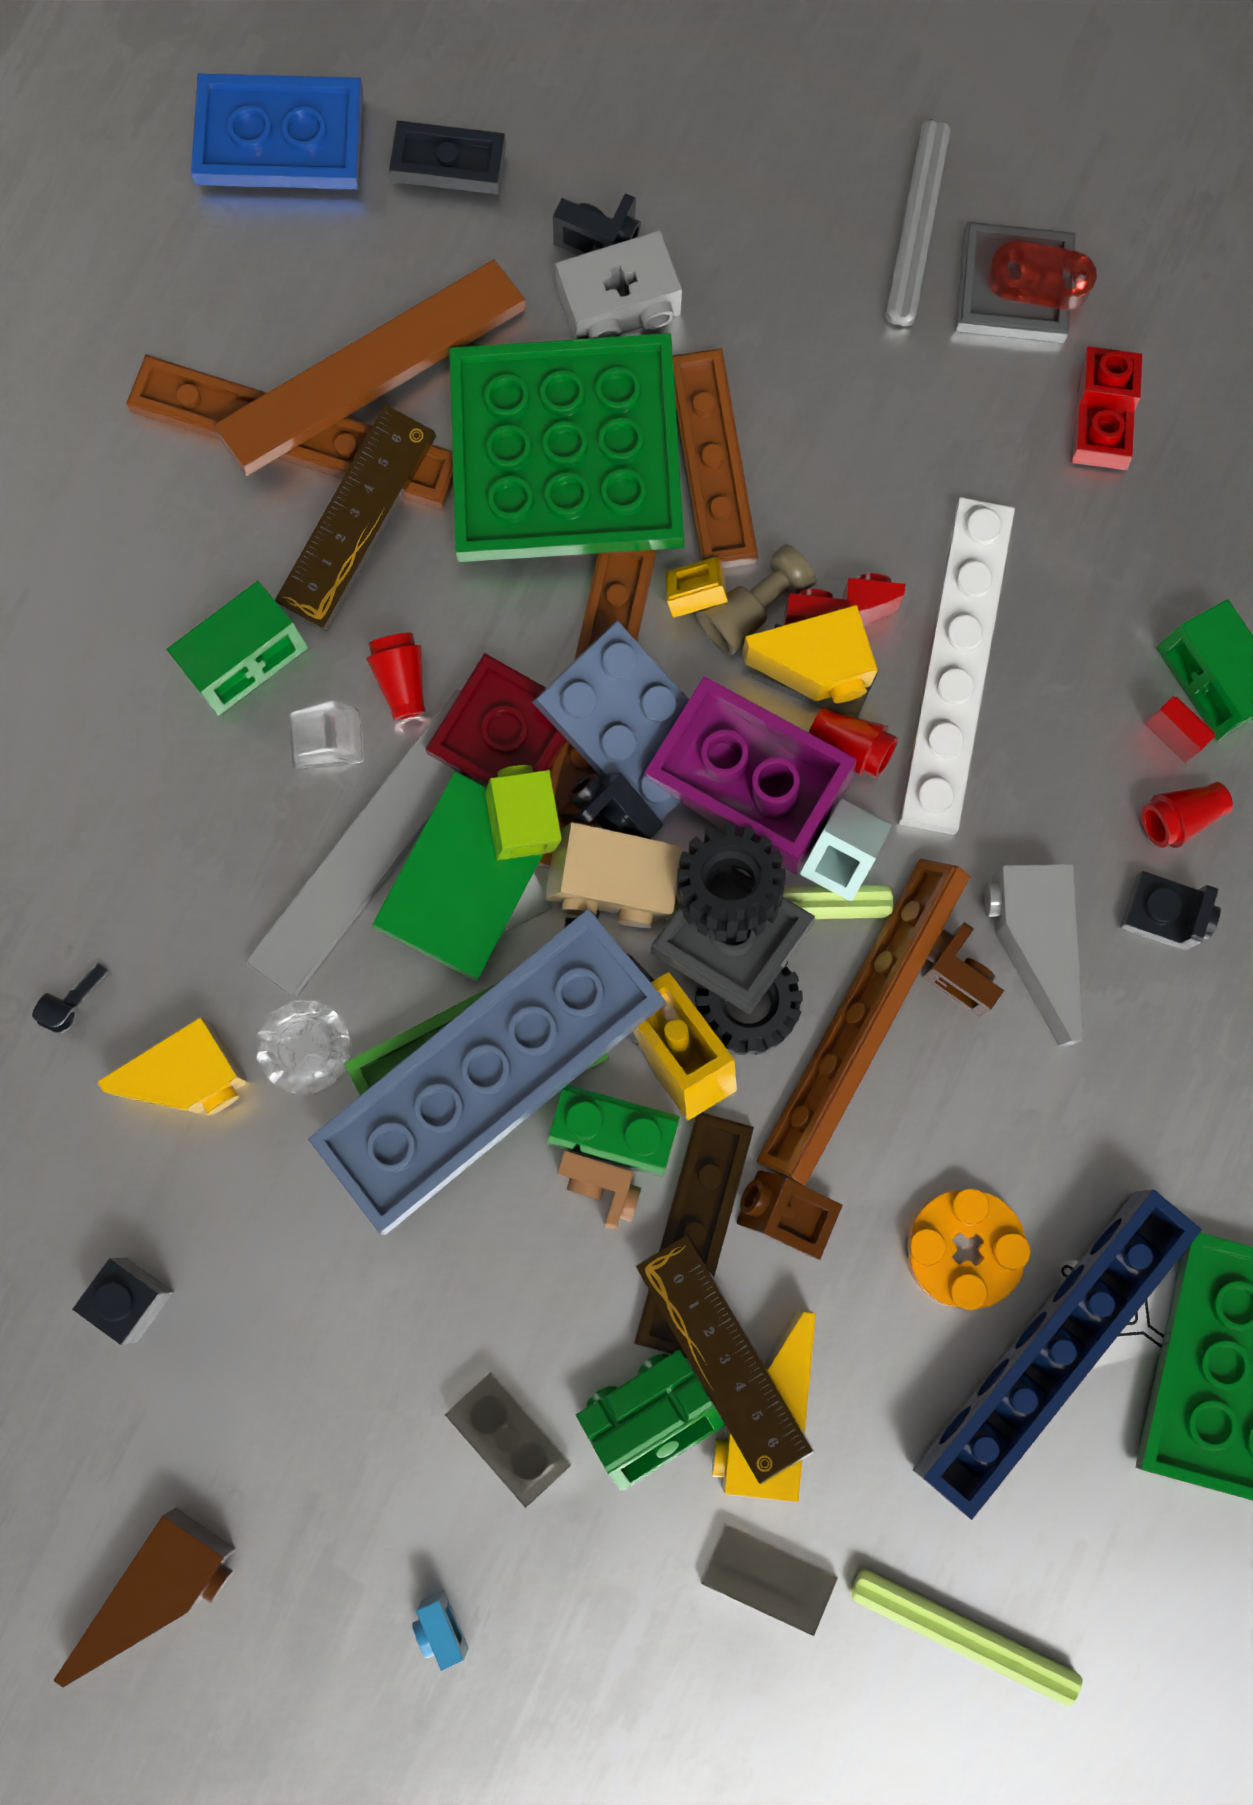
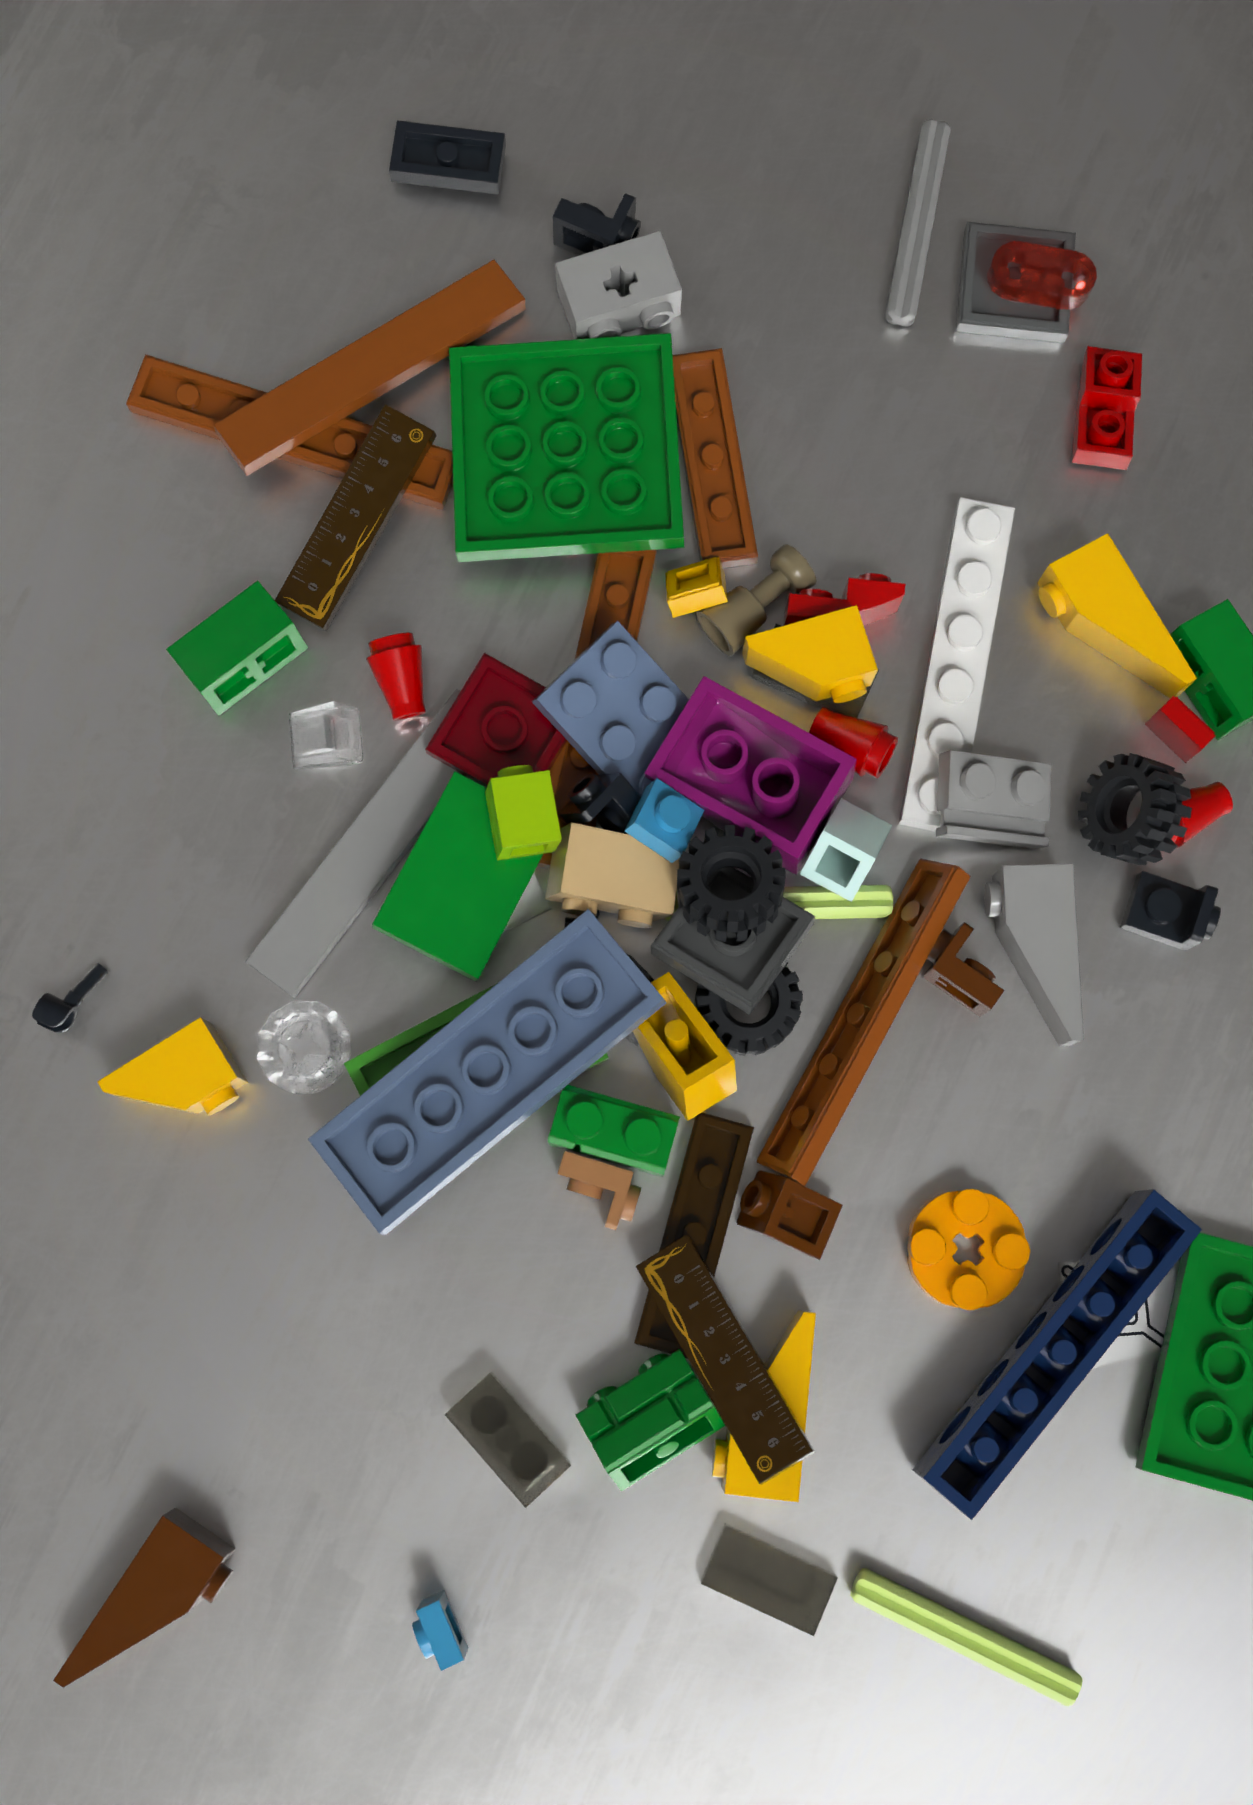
(123, 1300): black brick -> none
(277, 131): blue plate -> none
(664, 820): none -> dark azure plate
(993, 799): none -> light grey plate
(1109, 611): none -> yellow slope
(1158, 814): none -> black tyre

